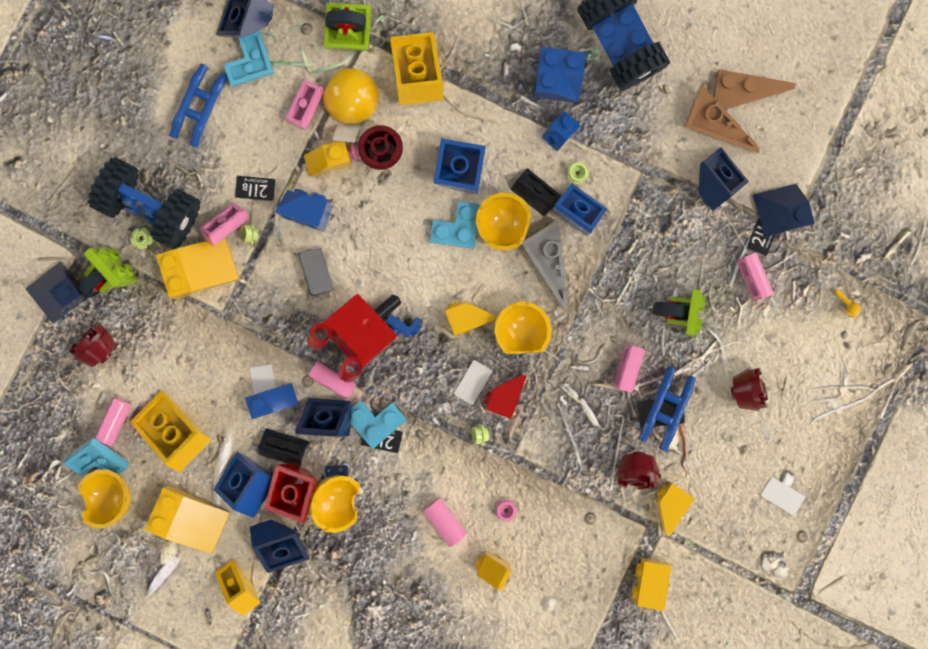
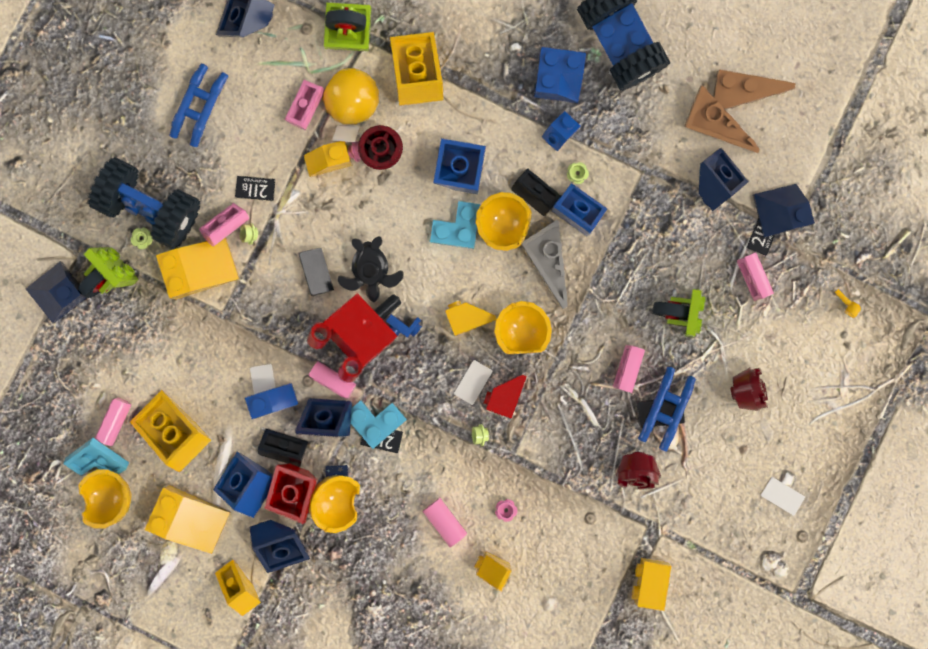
(94, 346): dark red cone -> none
(254, 65): medium azure plate -> none
(305, 209): blue slope -> none
(370, 269): none -> black animal
(672, 506): yellow slope -> none

